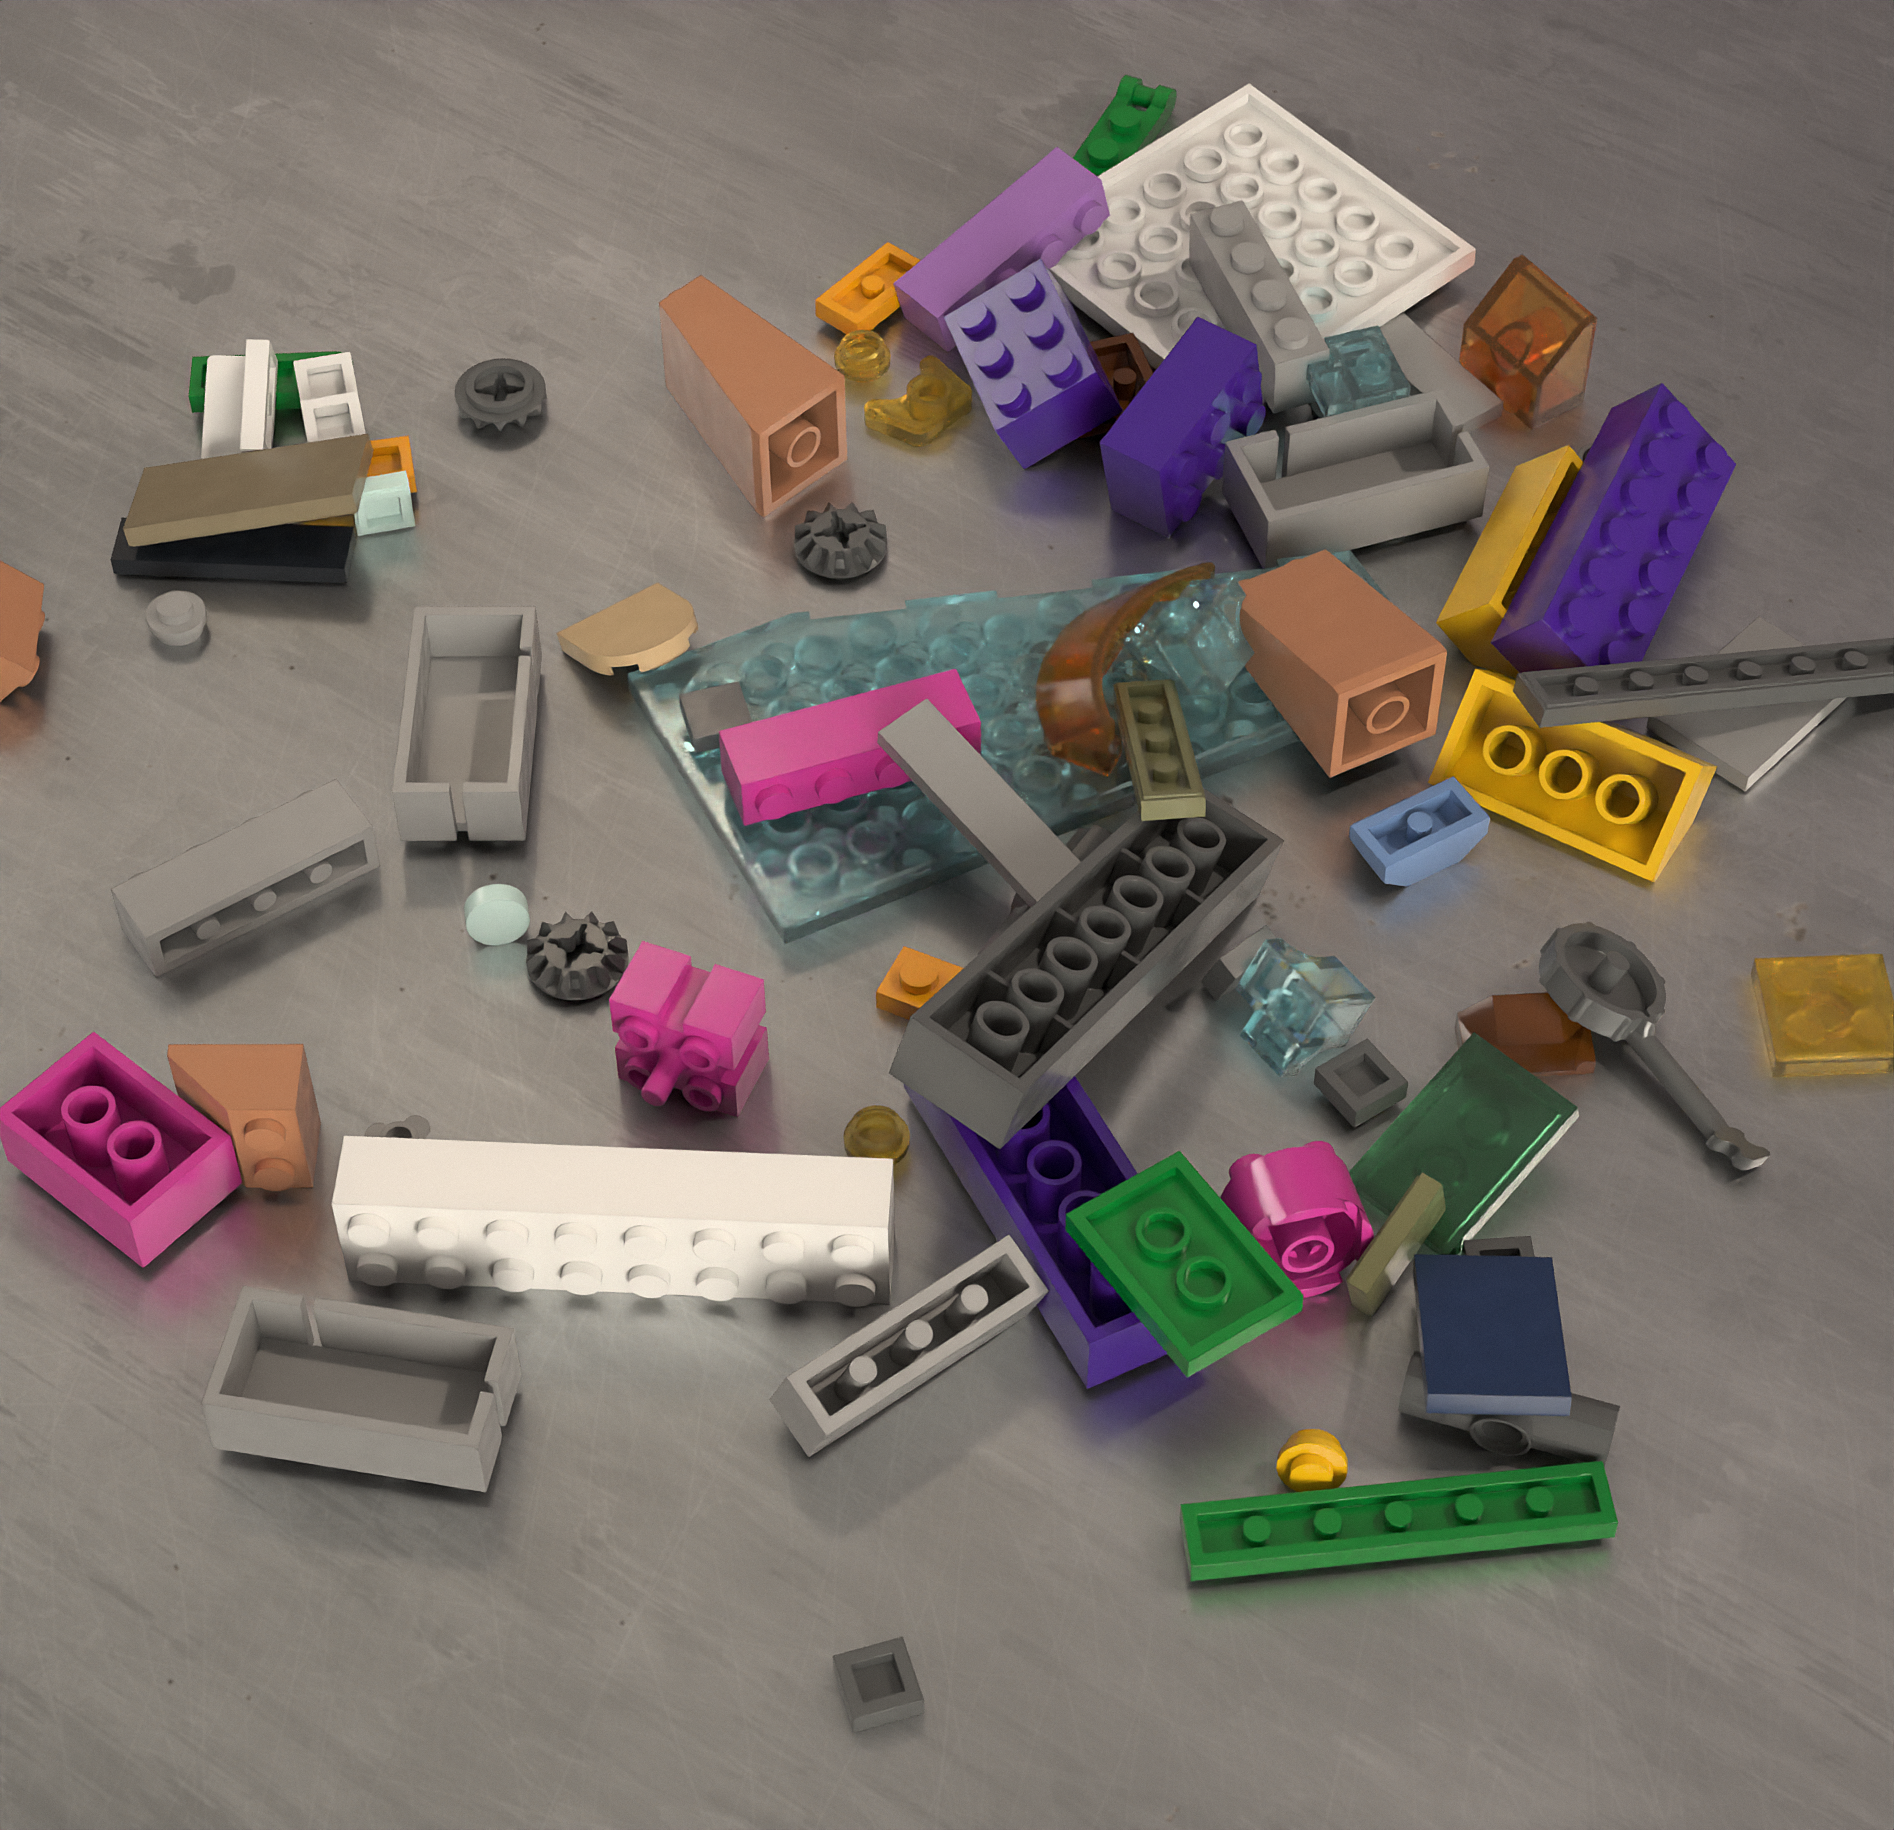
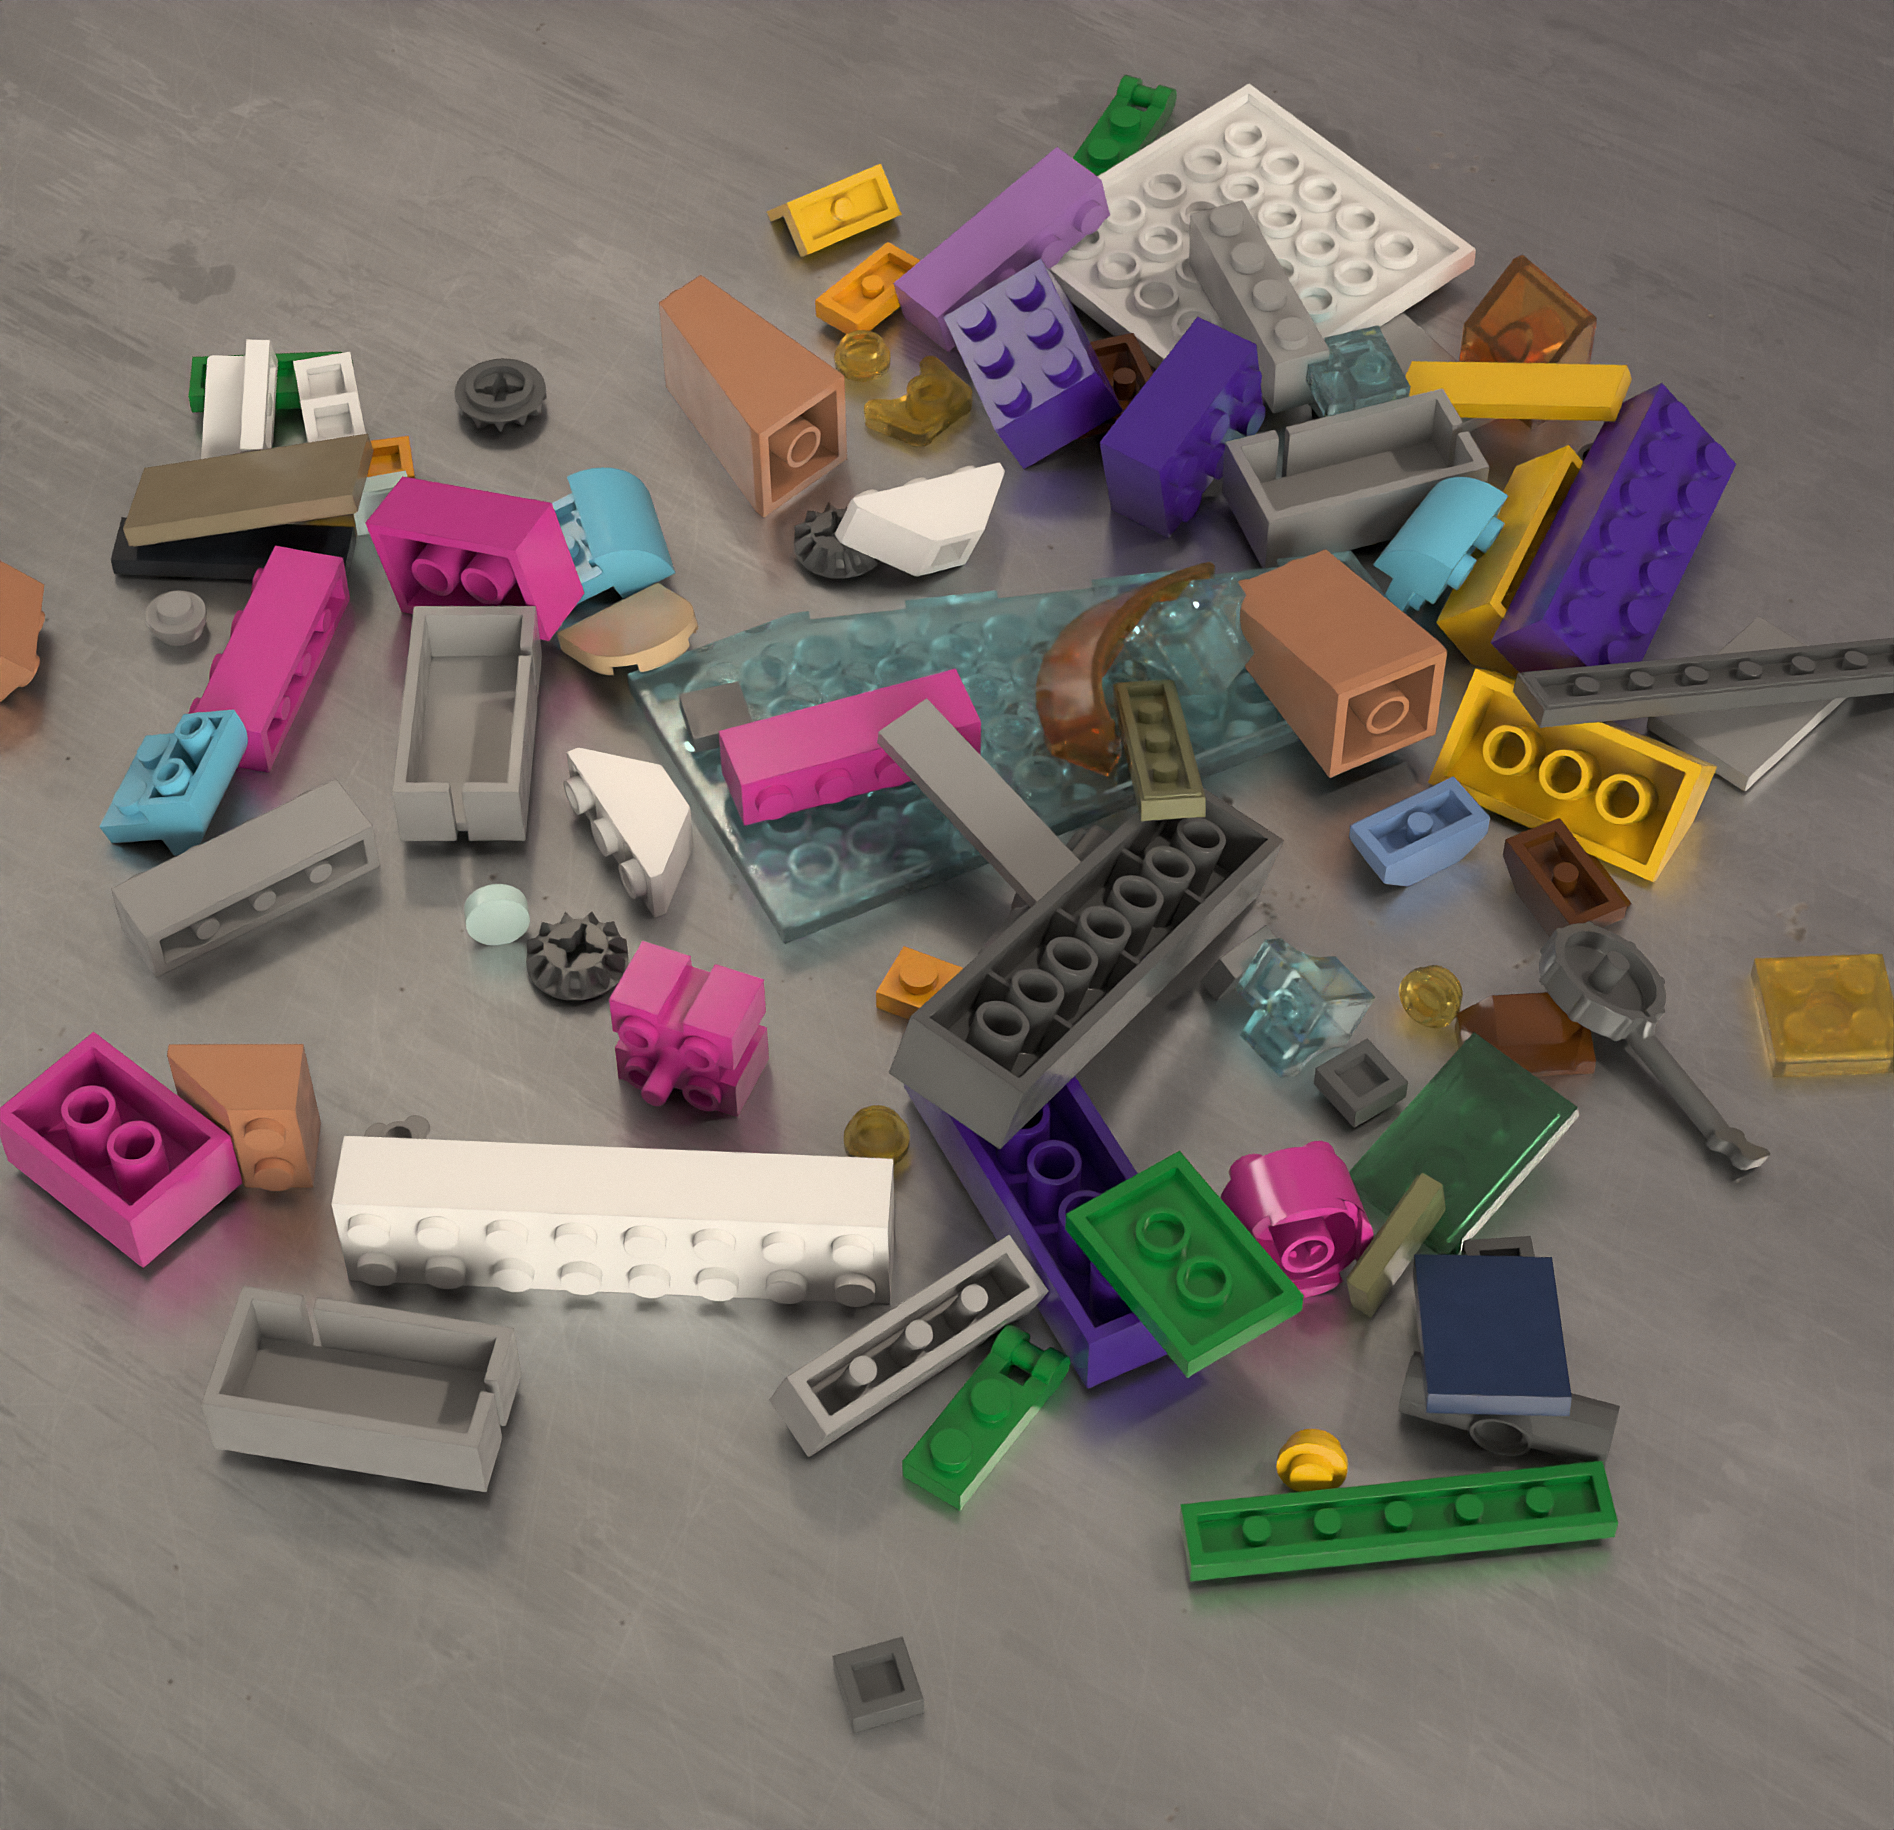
(177, 781): none -> medium azure brick
(277, 648): none -> dark pink brick
(474, 550): none -> dark pink brick
(612, 532): none -> medium azure brick
(636, 818): none -> white slope
(838, 210): none -> yellow panel
(923, 522): none -> white slope
(984, 1418): none -> green plate
(1431, 996): none -> clear yellow plate
(1439, 540): none -> medium azure brick
(1525, 389): none -> yellow tile
(1561, 880): none -> reddish brown slope

